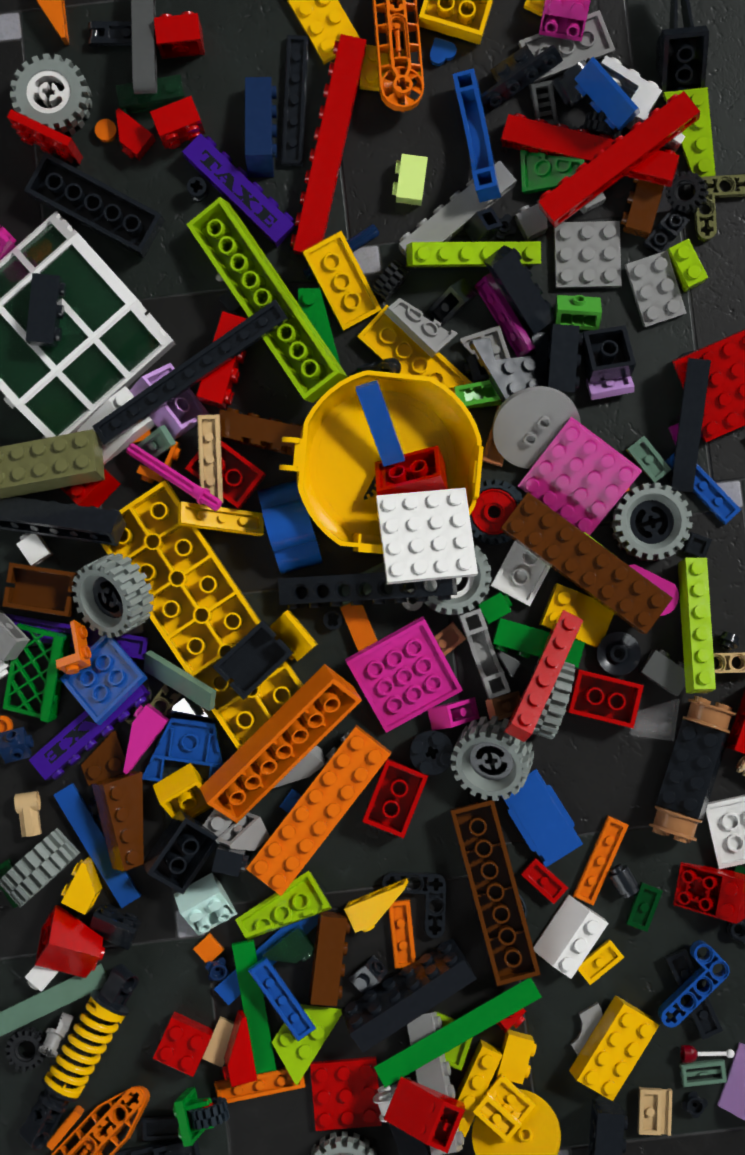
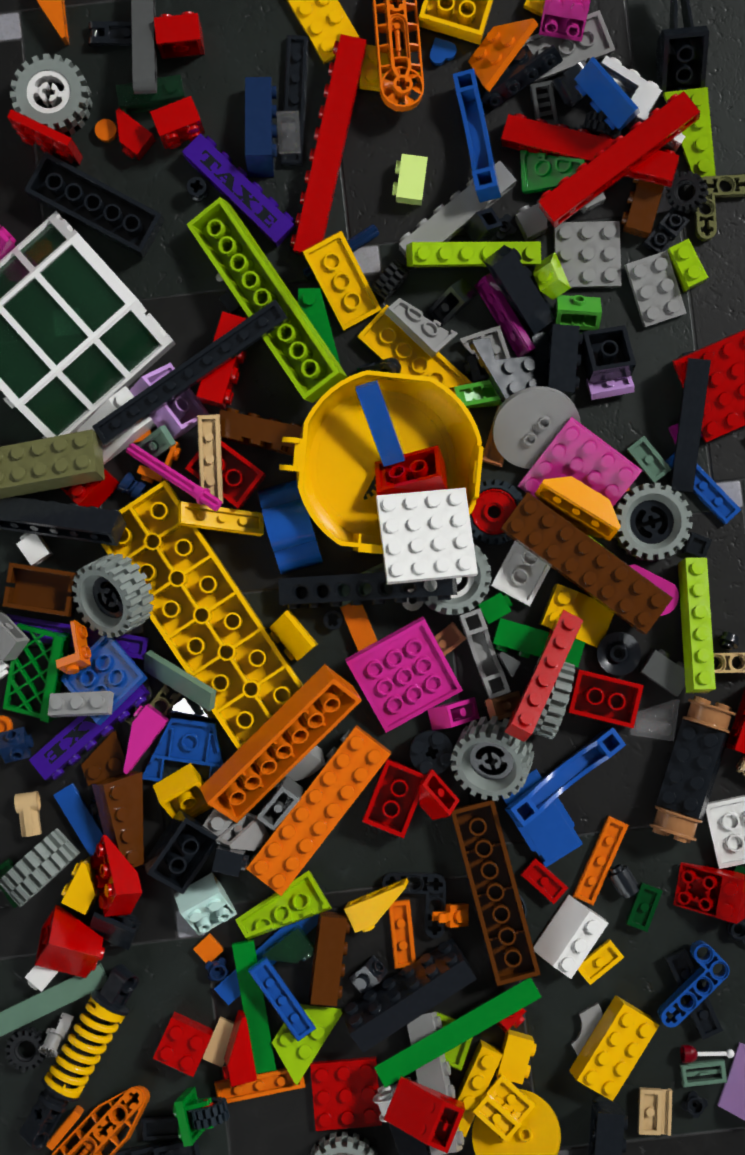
(45, 310): black brick -> none
(80, 704): none -> light grey plate
(115, 879): none -> red slope
(131, 486): none -> dark blue wheel
(253, 659): black piece -> none
(280, 803): none -> dark grey brick
(288, 132): none -> clear slope
(436, 797): none -> red slope
(454, 915): none -> orange plate
(499, 50): none -> orange wing
(551, 277): none -> lime slope
(580, 506): none -> light orange wedge
(580, 763): none -> blue arch

